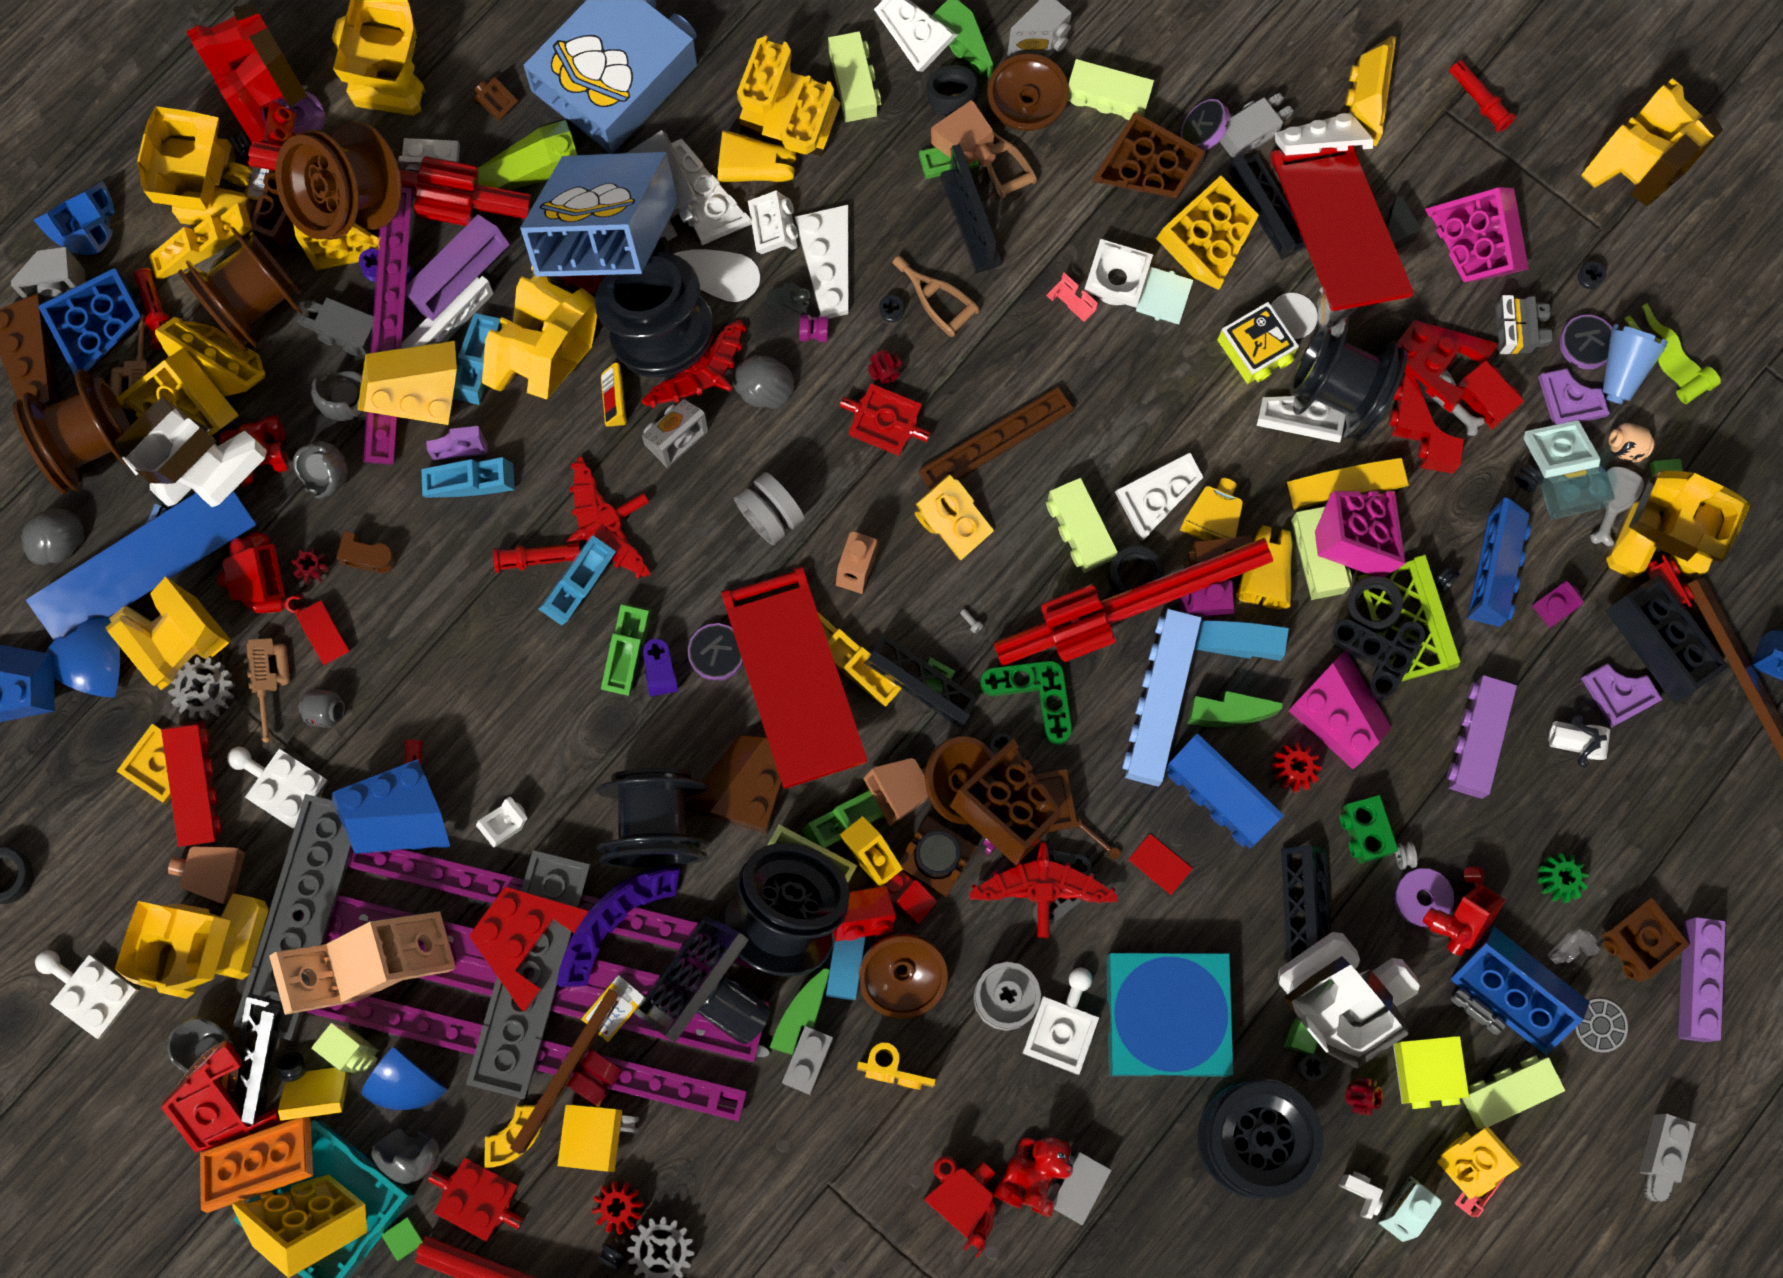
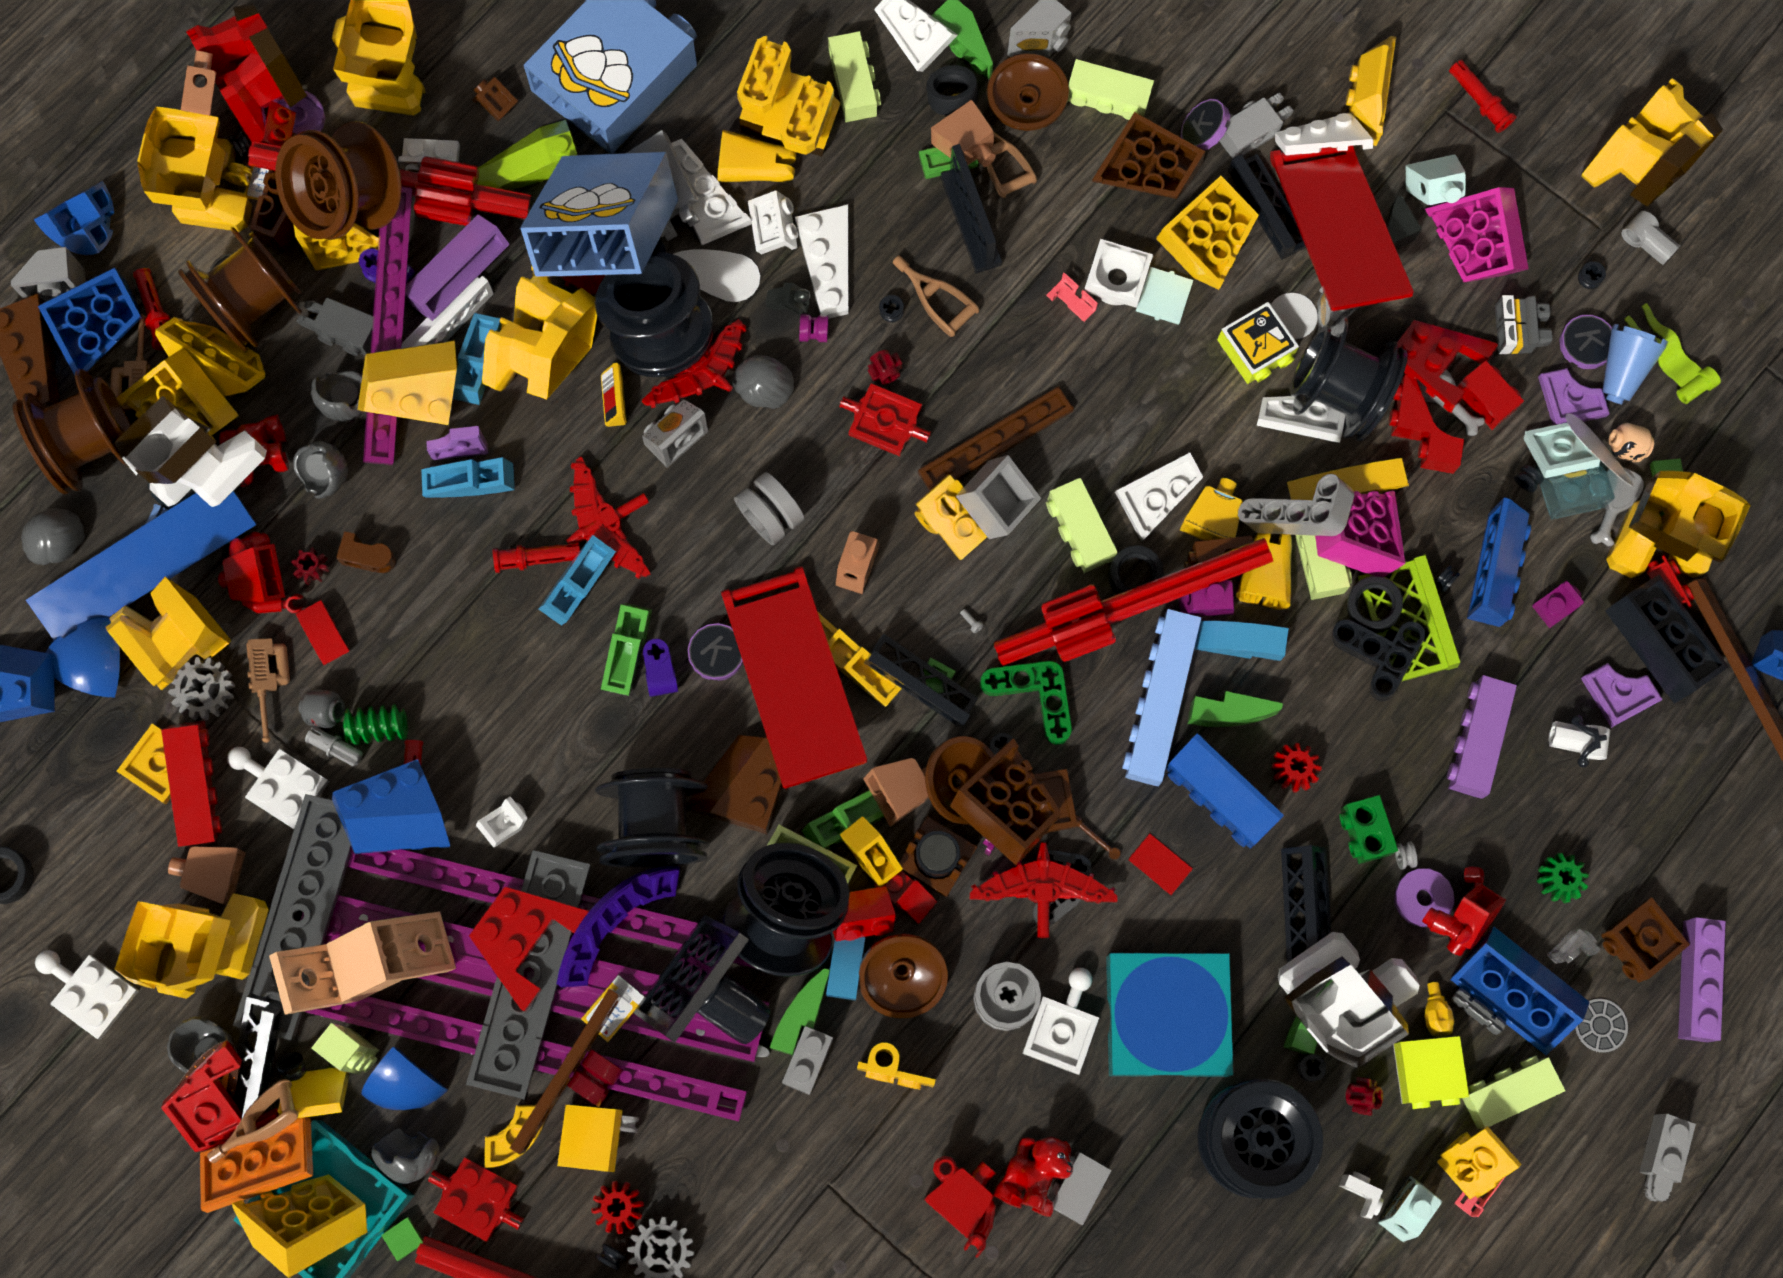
(194, 98): none -> nougat torso
(201, 242): yellow slope -> none
(246, 1130): none -> medium nougat piece
(333, 746): none -> light grey axle
(375, 725): none -> green piece
(998, 497): none -> light grey piece
(1318, 517): none -> light grey beam
(1343, 712): dark pink wedge -> none
(1436, 180): none -> light aqua torso
(1438, 1013): none -> yellow piece
(1595, 445): none -> white sticker
(1645, 233): none -> light grey piece

